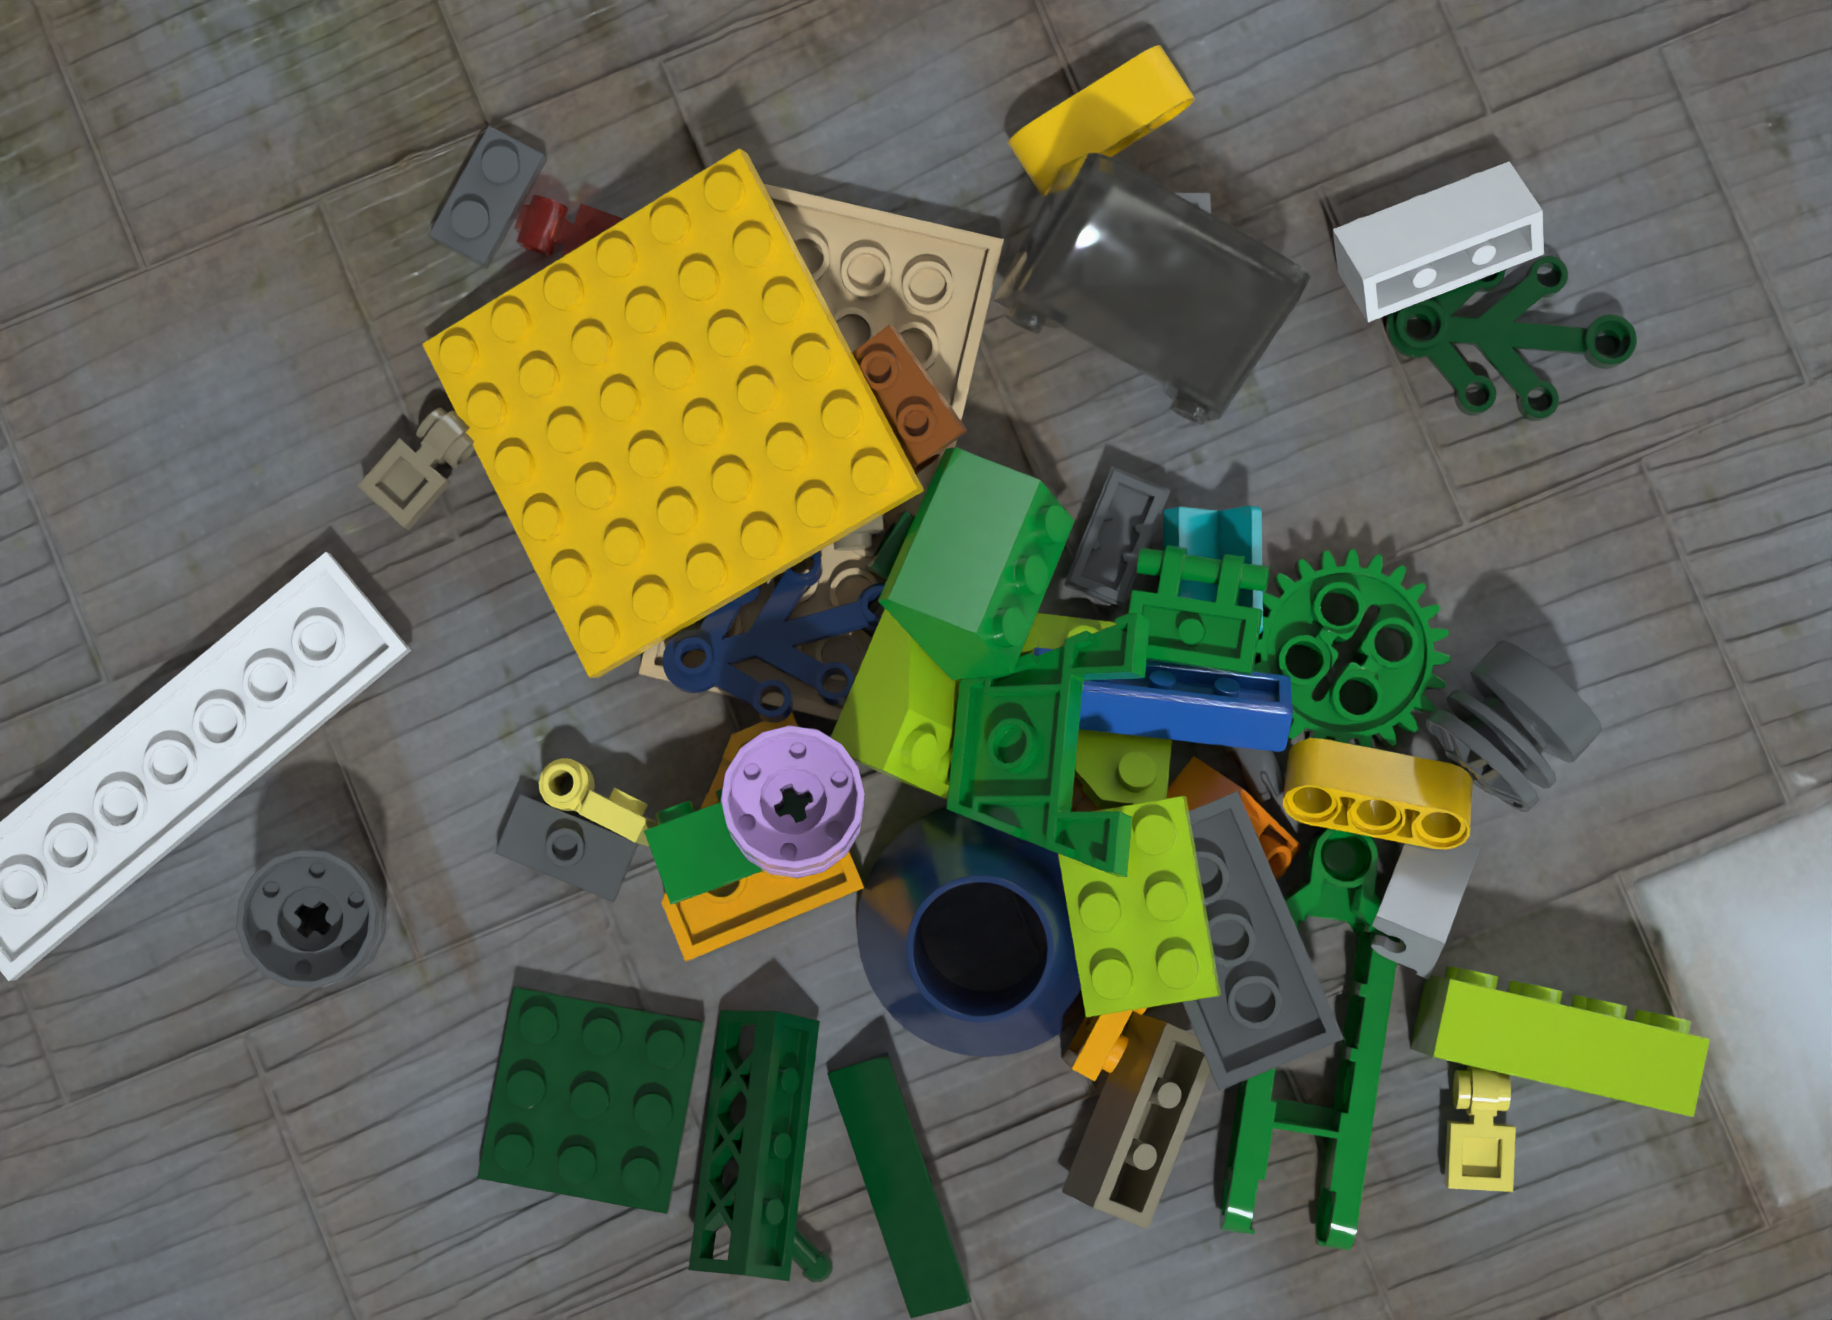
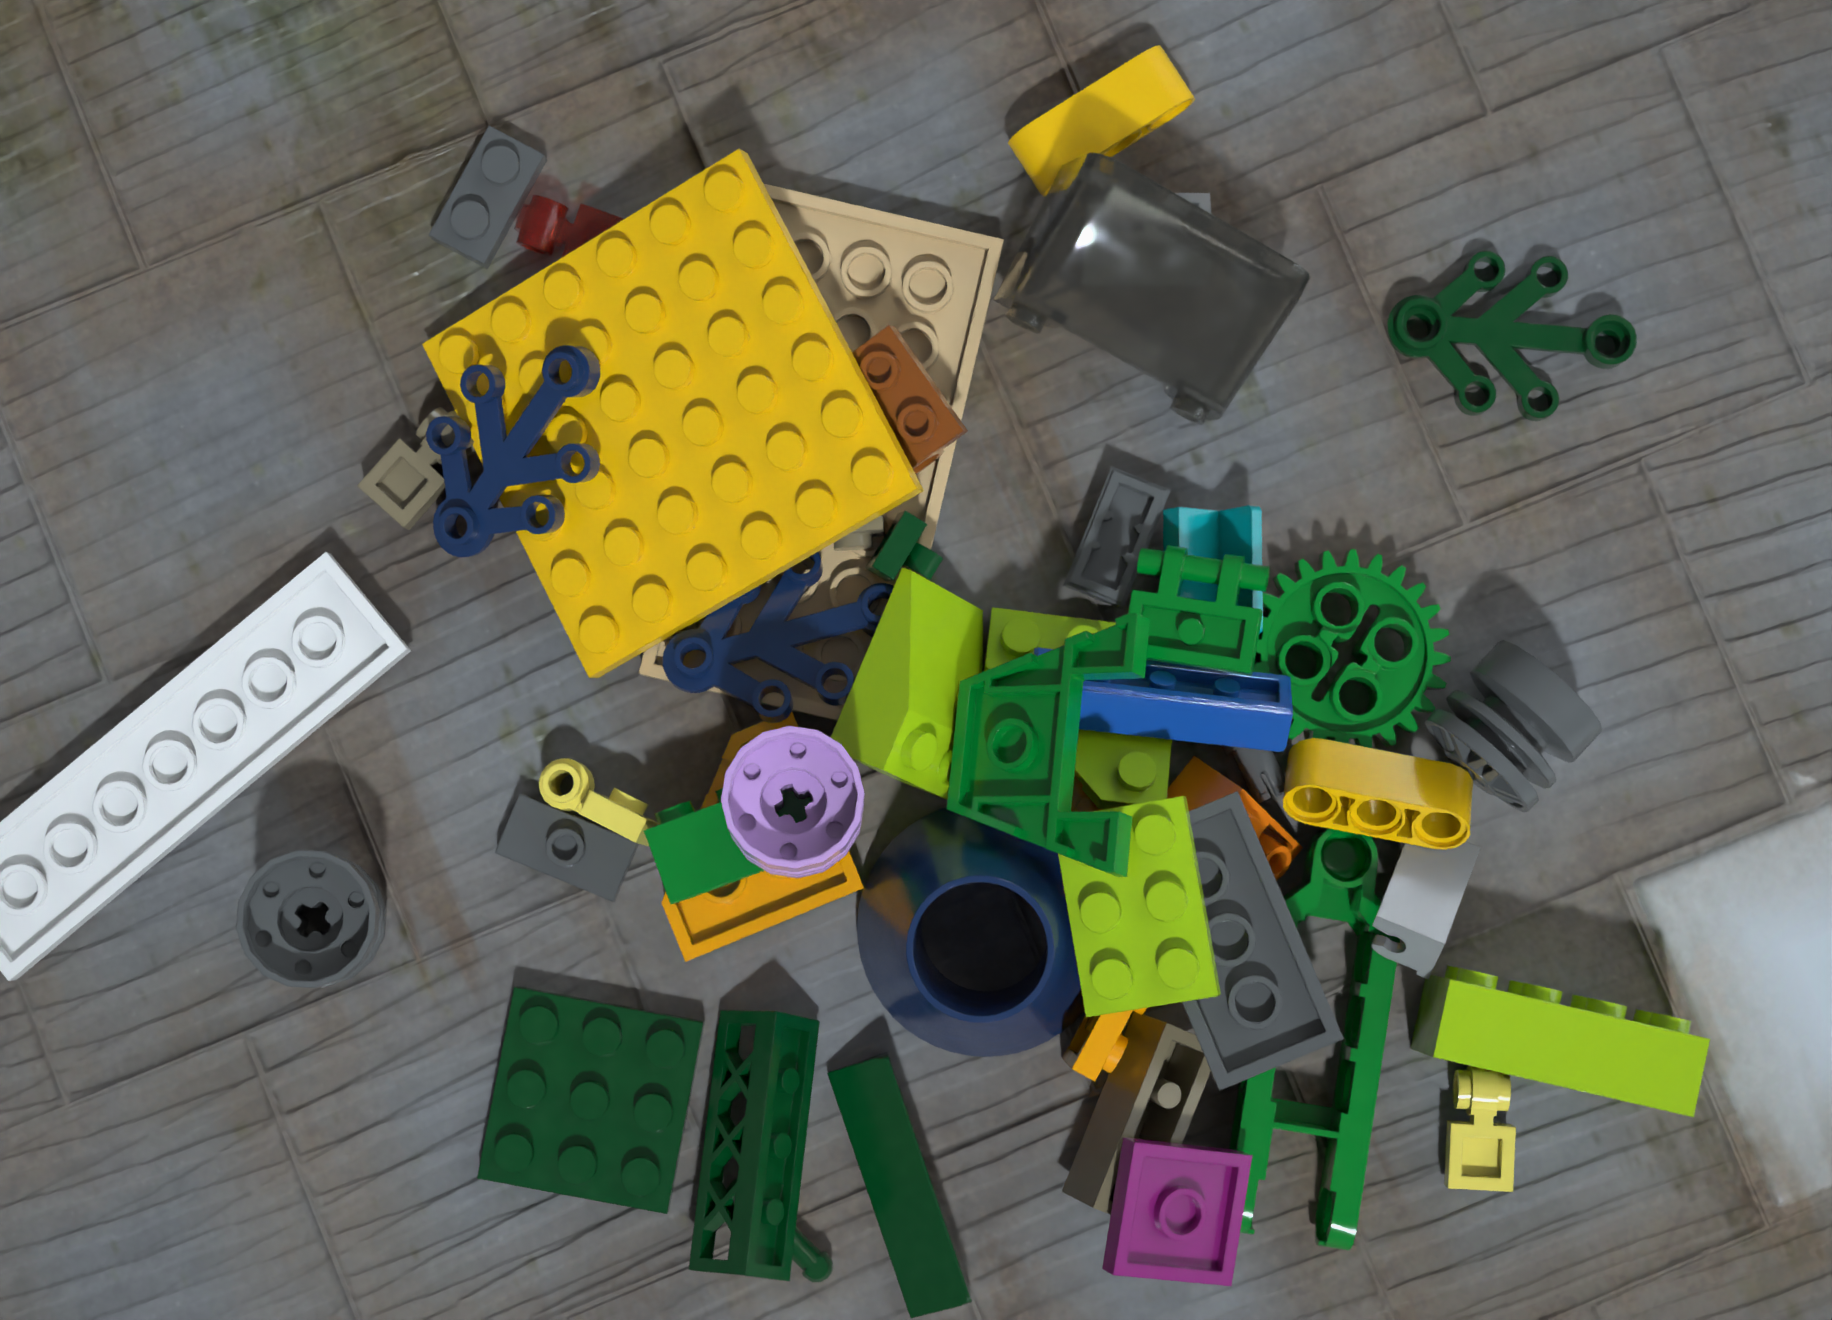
(506, 456): none -> dark blue plant
(976, 564): green slope -> none
(1177, 1212): none -> magenta plate
(1439, 241): white brick -> none

